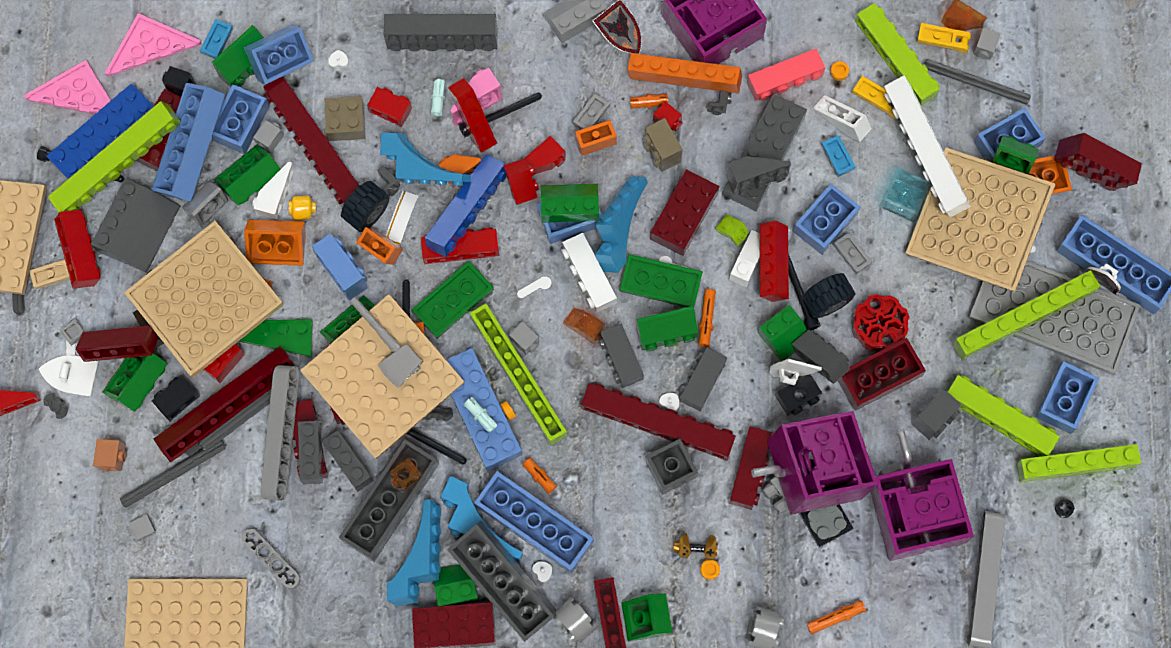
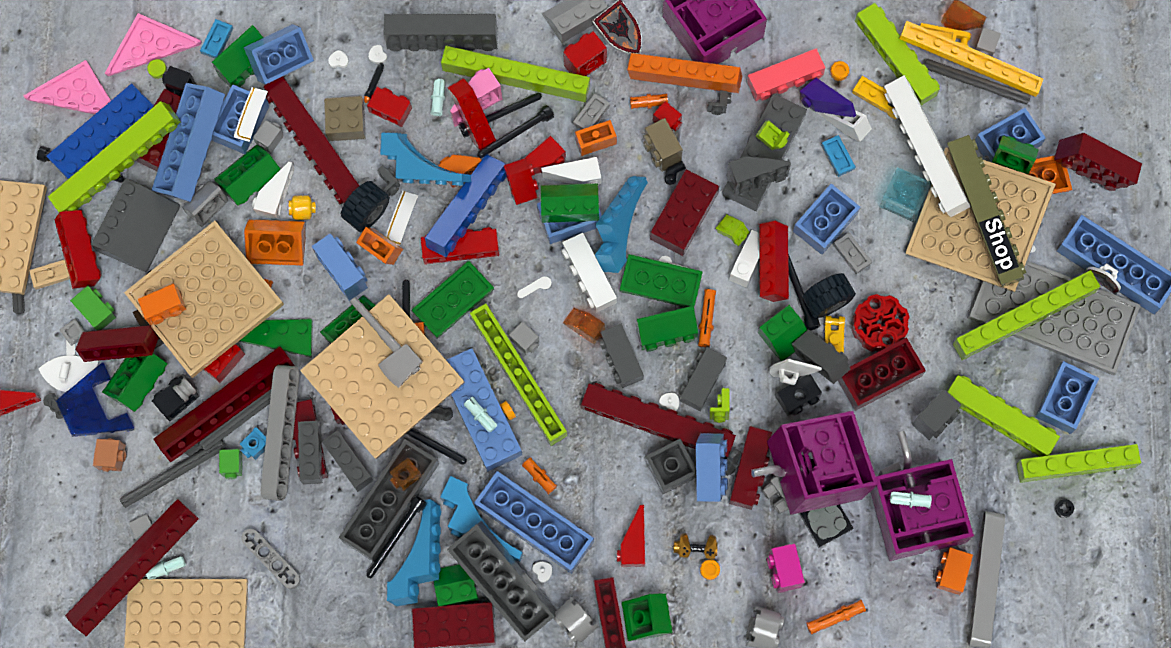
(83, 411): none -> clear blue wing
(93, 309): none -> bright green brick
(131, 567): none -> dark red brick
(156, 68): none -> lime tile
(162, 304): none -> orange brick
(166, 567): none -> light aqua axle
(184, 389): none -> light grey wheel
(230, 463): none -> bright green brick
(250, 114): none -> white sticker
(258, 449): none -> dark azure brick
(374, 81): none -> black piece
(377, 55): none -> white piece
(417, 505): none -> black piece
(517, 73): none -> lime brick
(544, 114): none -> black piece
(575, 172): none -> white slope
(585, 55): none -> red brick
(633, 545): none -> red slope
(671, 172): none -> black arm
(711, 467): none -> medium blue brick
(721, 413): none -> lime bracket
(732, 461): none -> dark grey piece
(772, 136): none -> lime bracket
(785, 568): none -> dark pink brick
(826, 100): none -> dark purple slope
(835, 337): none -> yellow plate
(910, 499): none -> light aqua axle
(954, 571): none -> orange brick
(971, 58): none -> yellow plate
(985, 210): none -> olive brick

